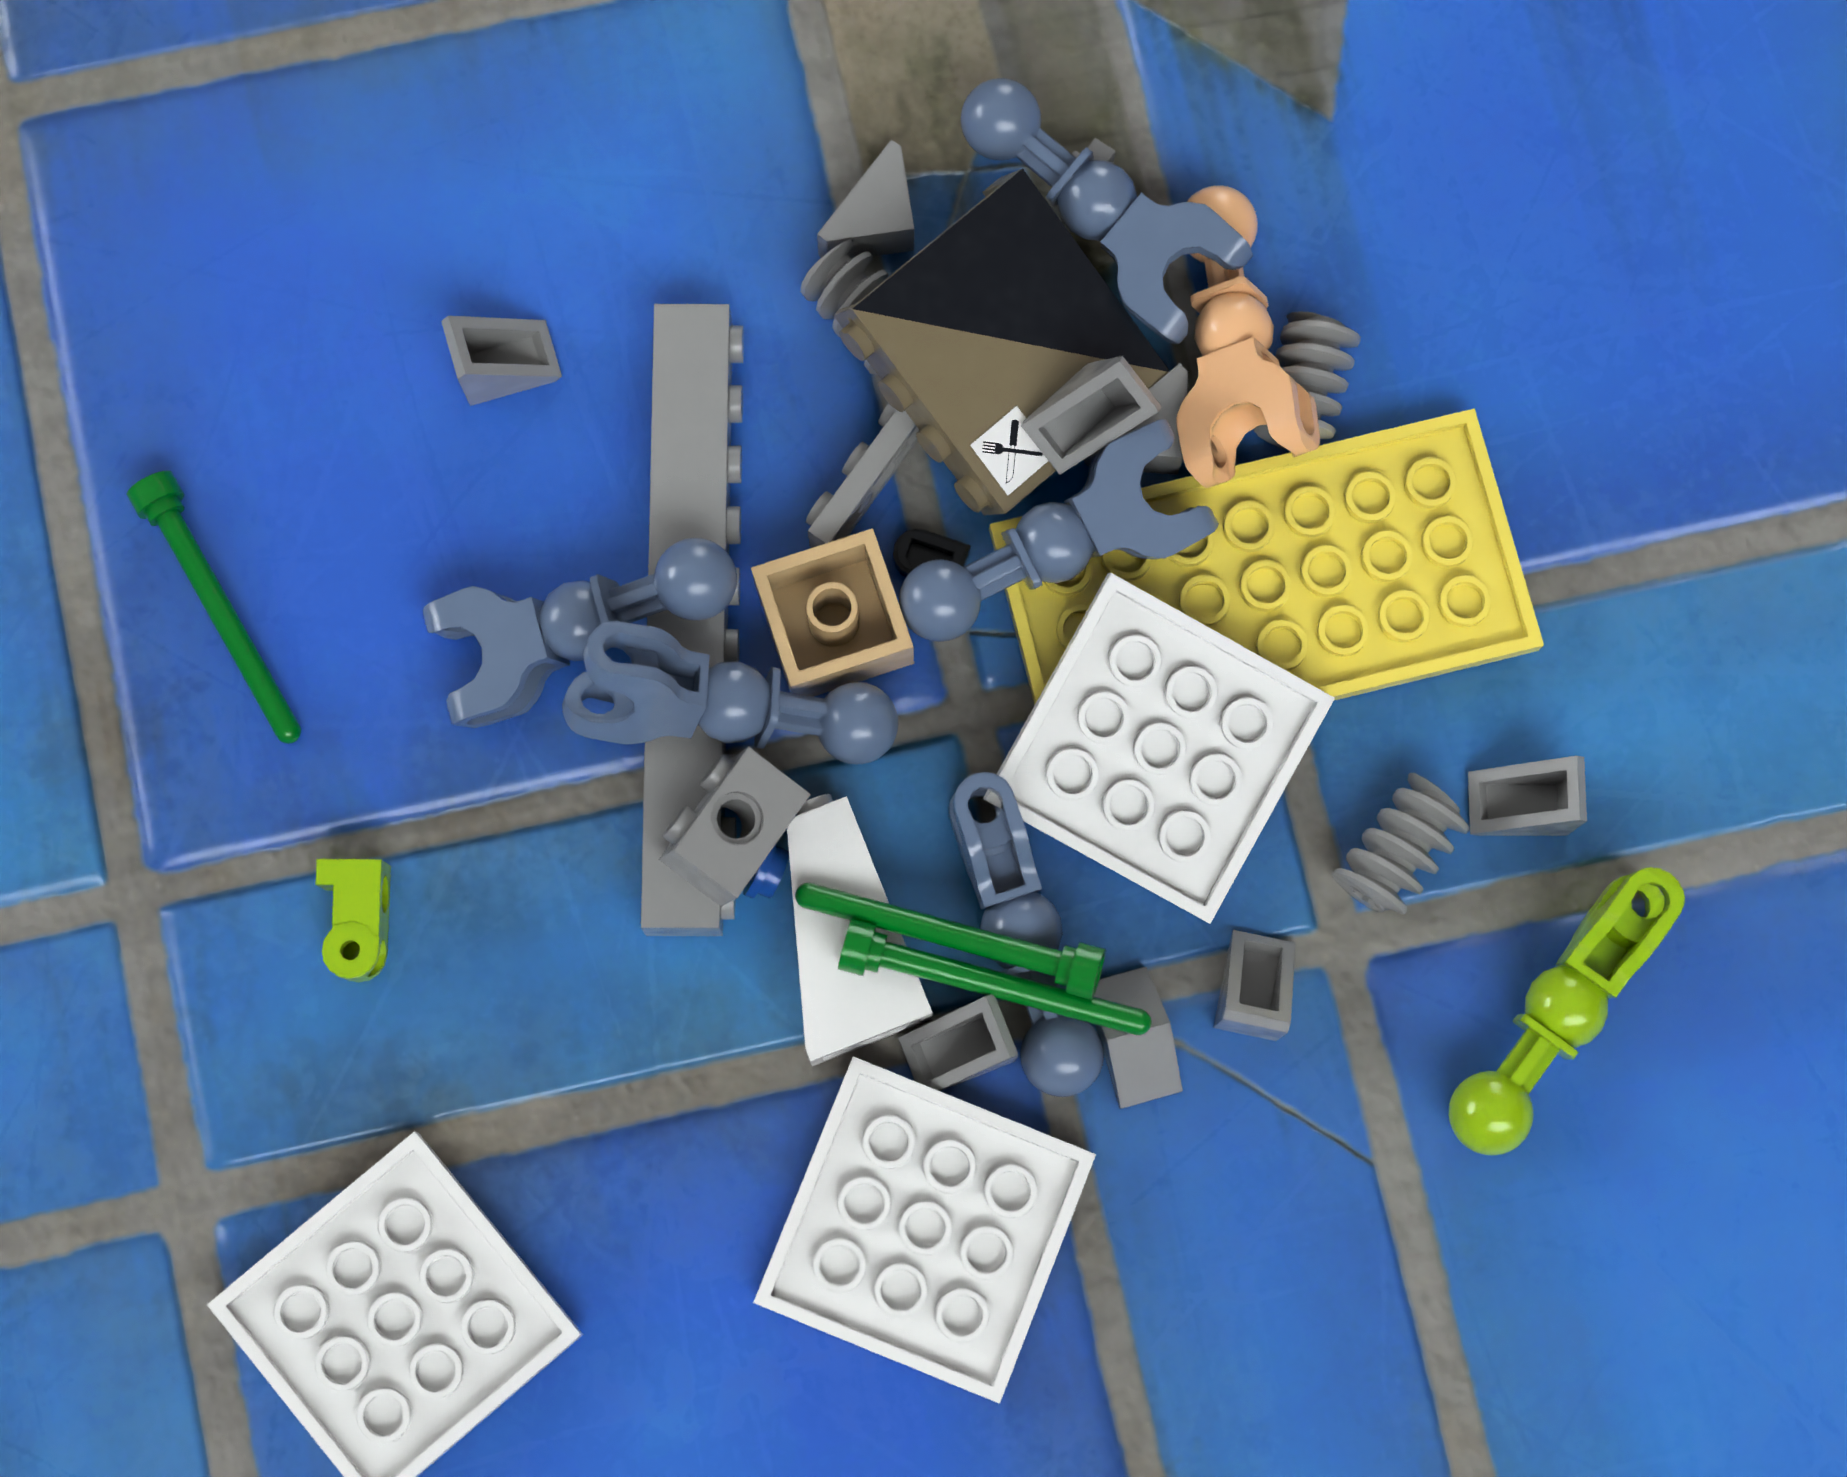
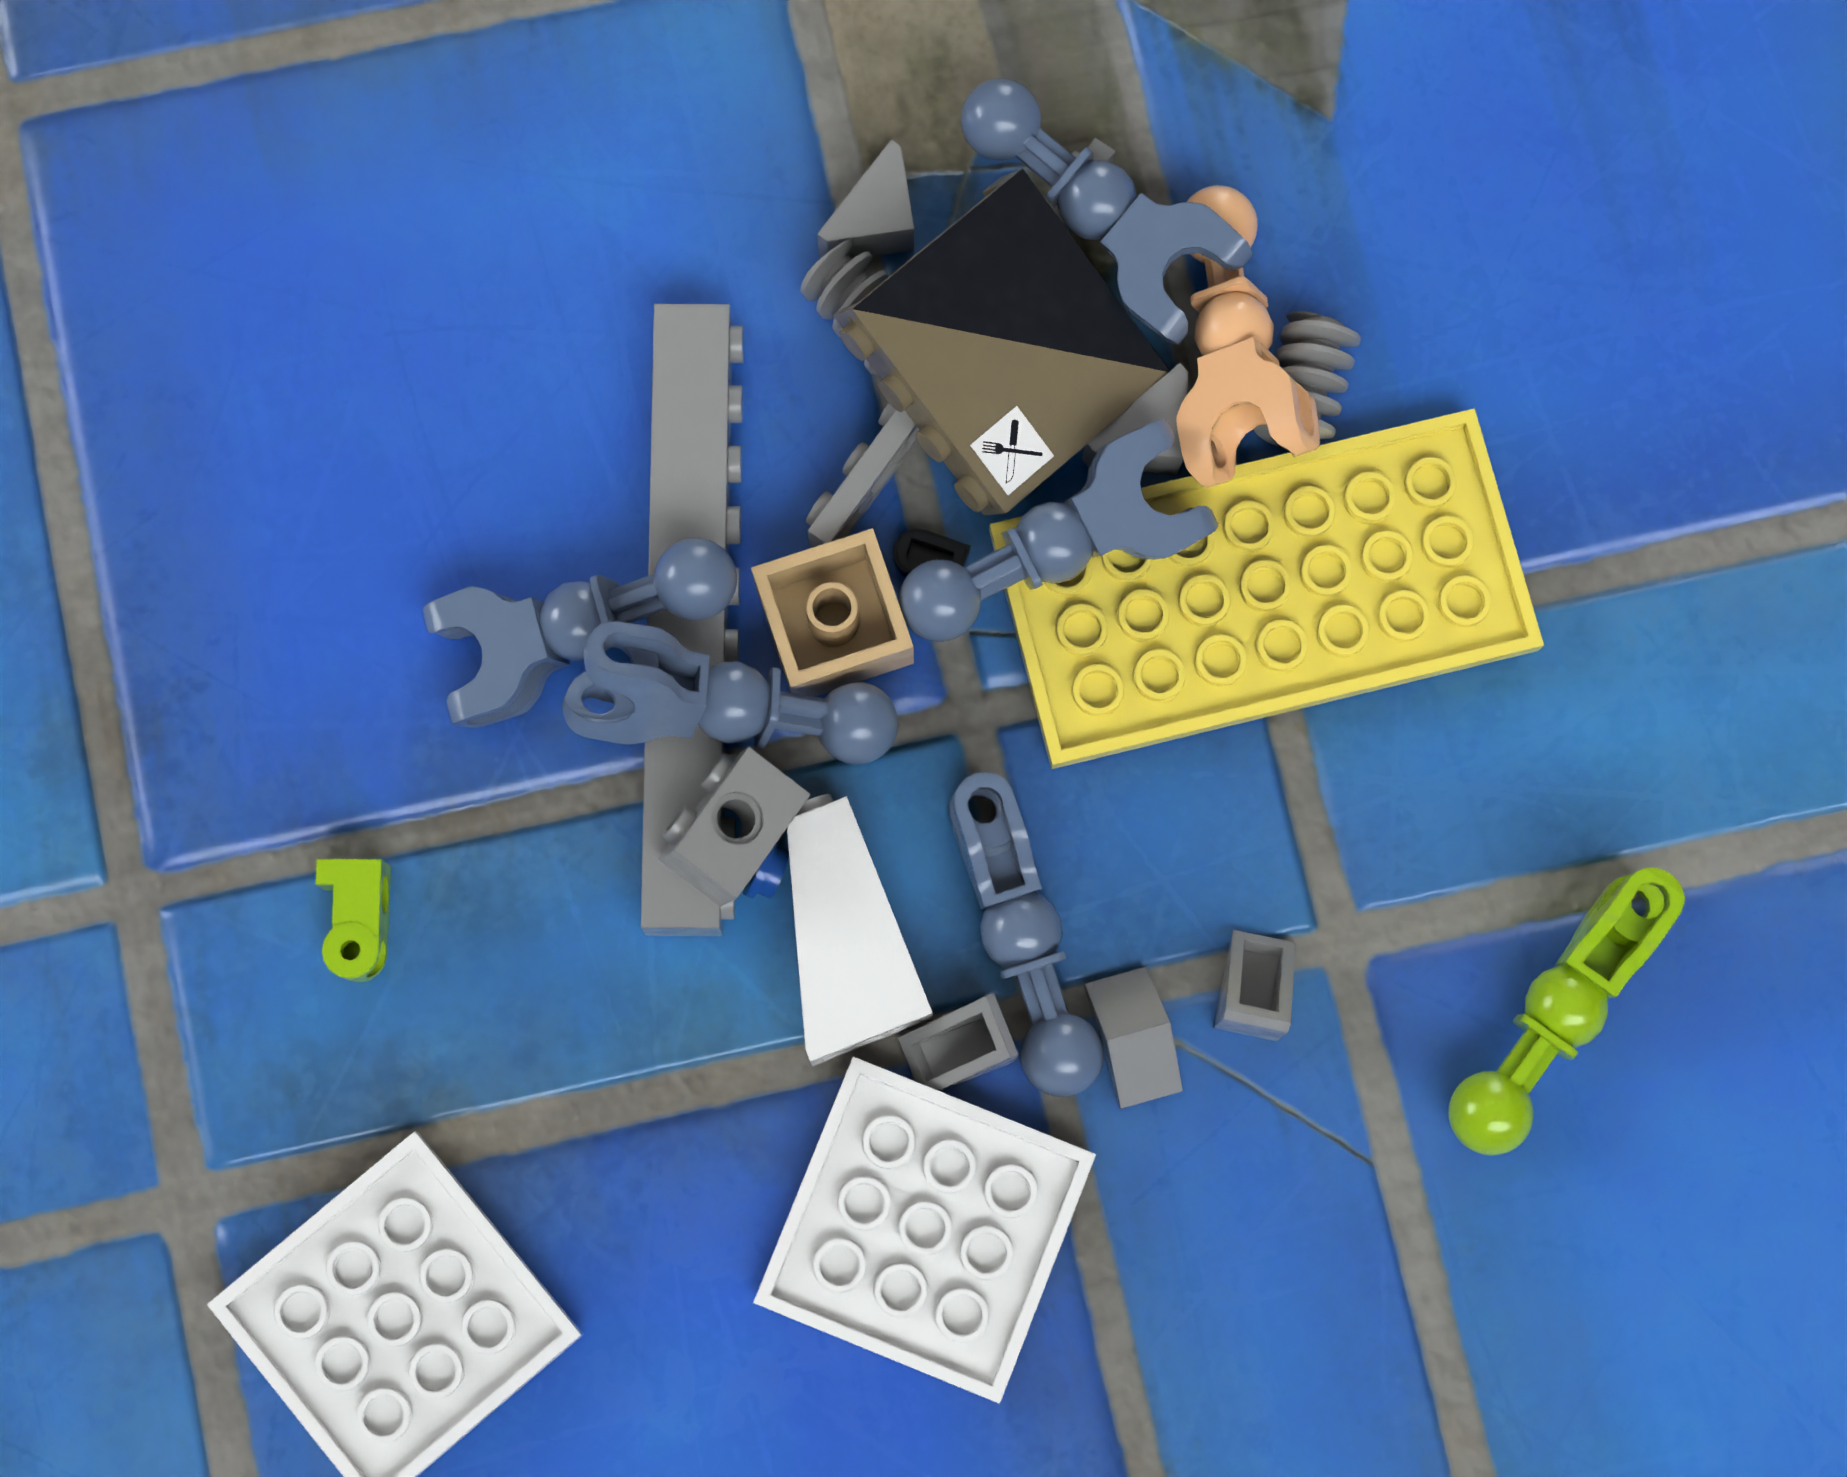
(159, 502): green piece -> none
(500, 355): light grey slope -> none
(869, 950): green piece -> none
(1072, 967): green piece -> none
(1090, 412): light grey slope -> none
(1160, 747): white plate -> none
(1401, 846): light grey piece -> none
(1528, 798): light grey slope -> none

